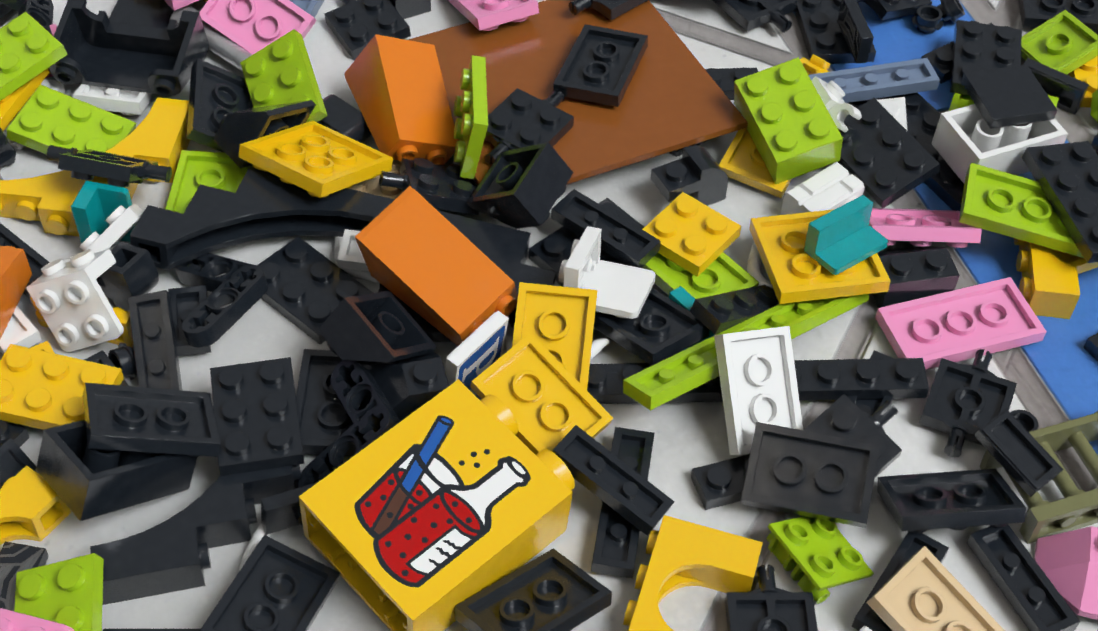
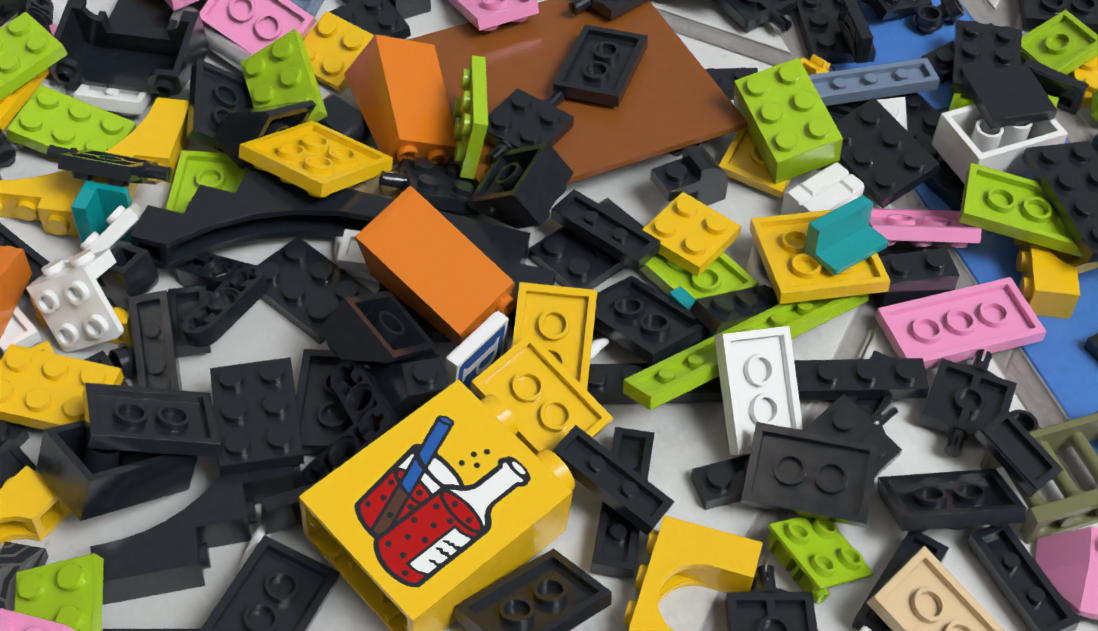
(333, 48): none -> yellow plate
(618, 286): white bracket -> none
(832, 98): white plate -> none

